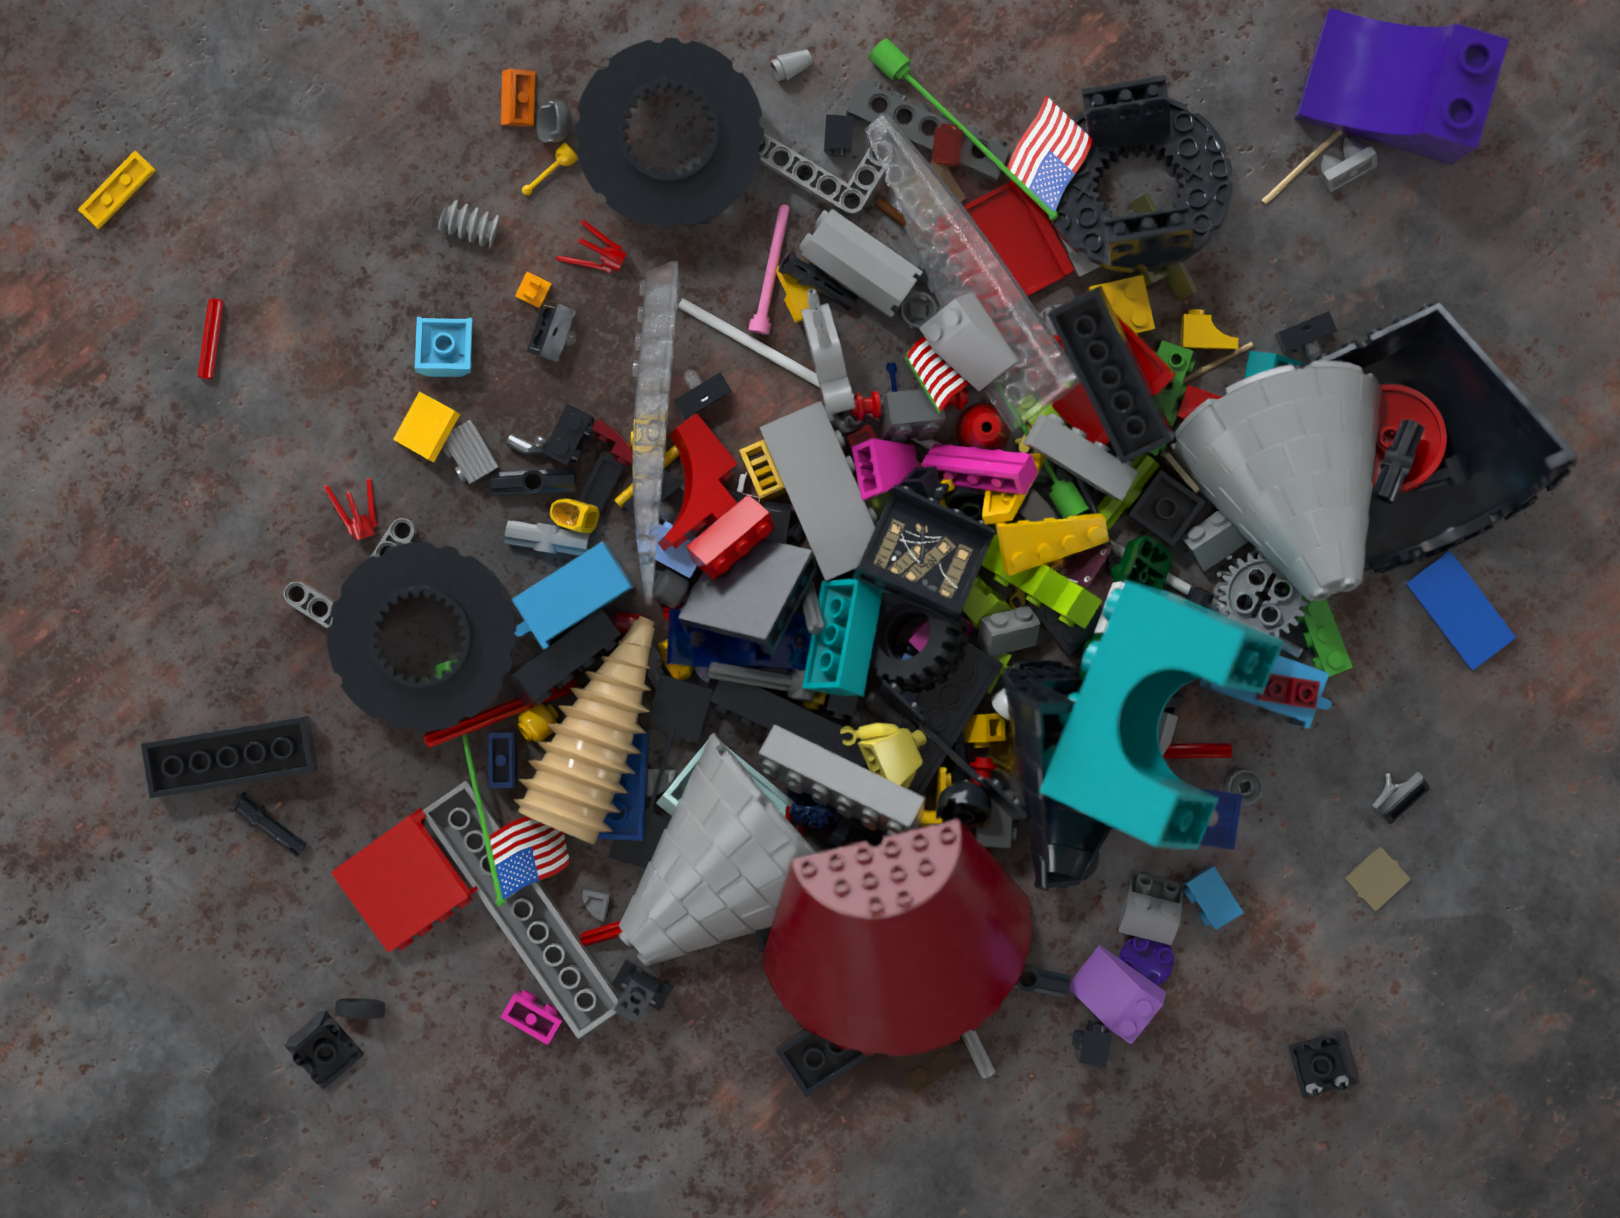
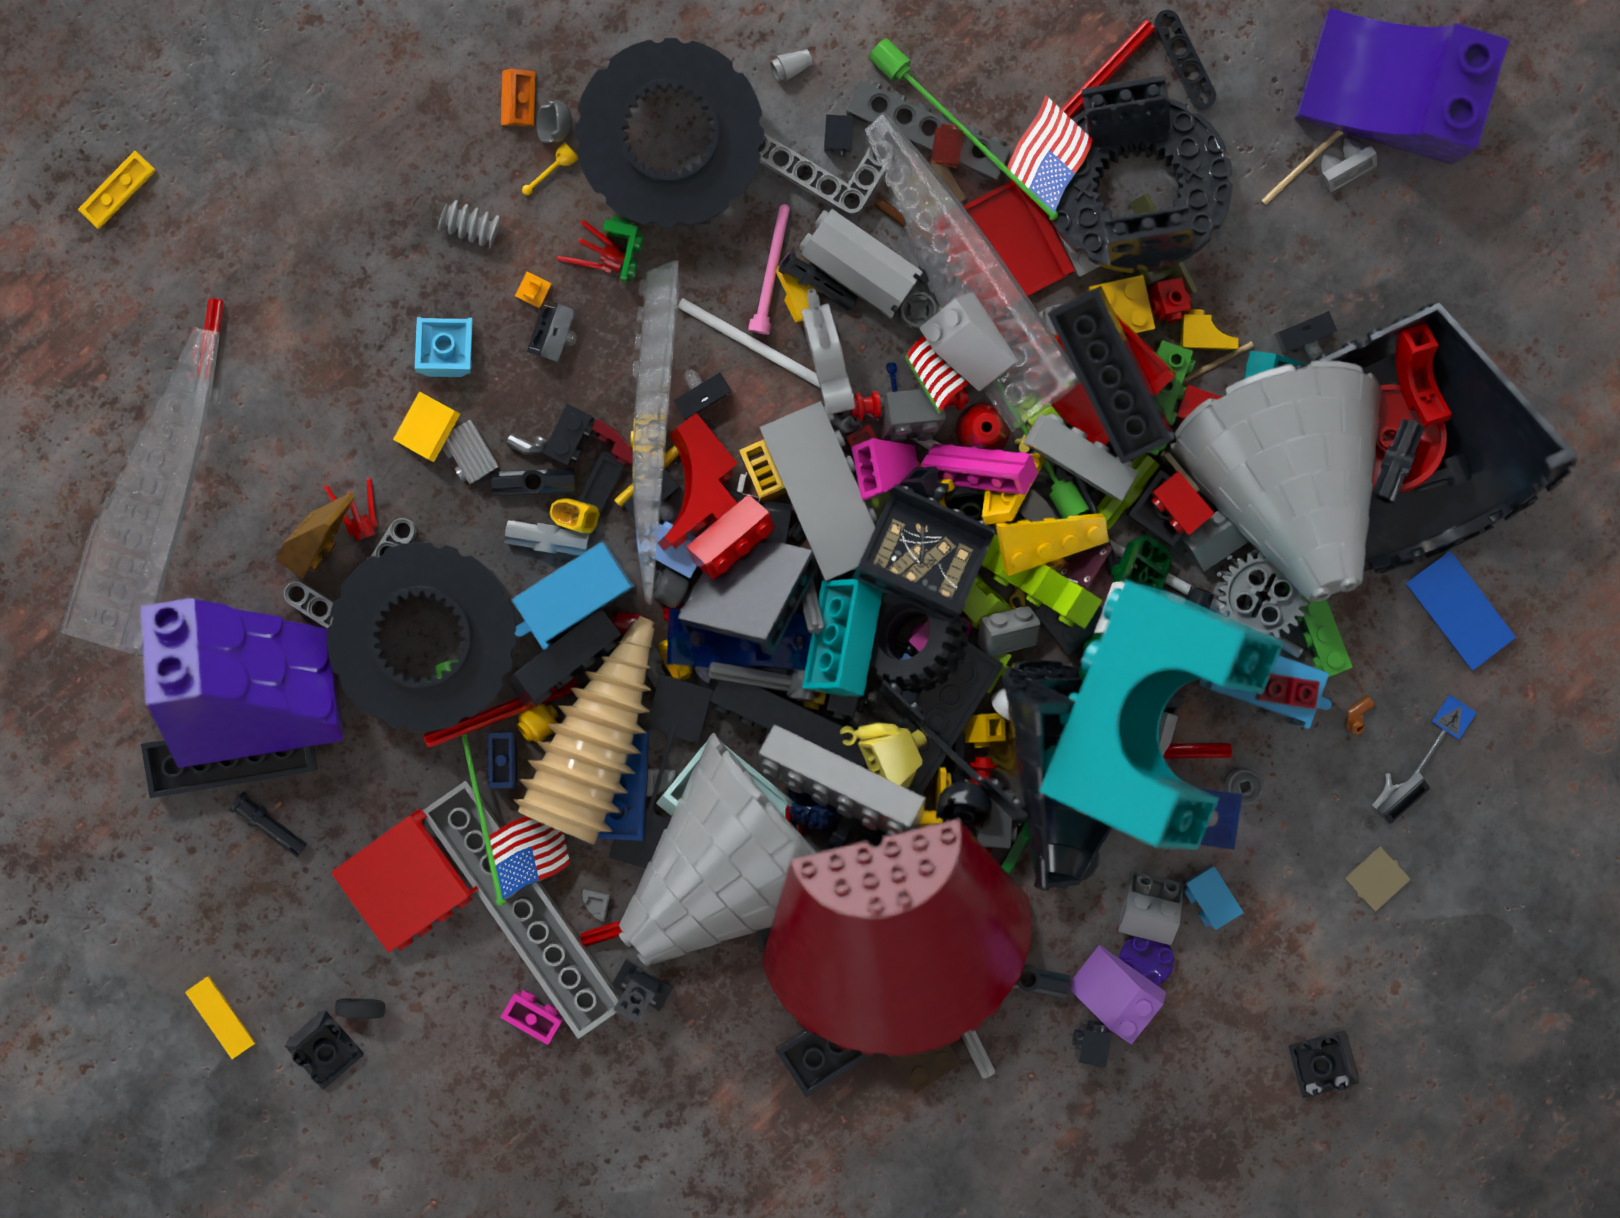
(142, 518): none -> clear wedge
(220, 1017): none -> yellow tile
(236, 682): none -> dark purple slope
(314, 537): none -> pearl gold slope
(621, 228): none -> green bracket
(1016, 848): none -> green tile
(1111, 66): none -> red axle
(1169, 300): none -> red brick
(1181, 504): none -> red brick
(1188, 58): none -> black beam
(1355, 713): none -> dark orange arm
(1415, 374): none -> red arch
(1453, 719): none -> piece

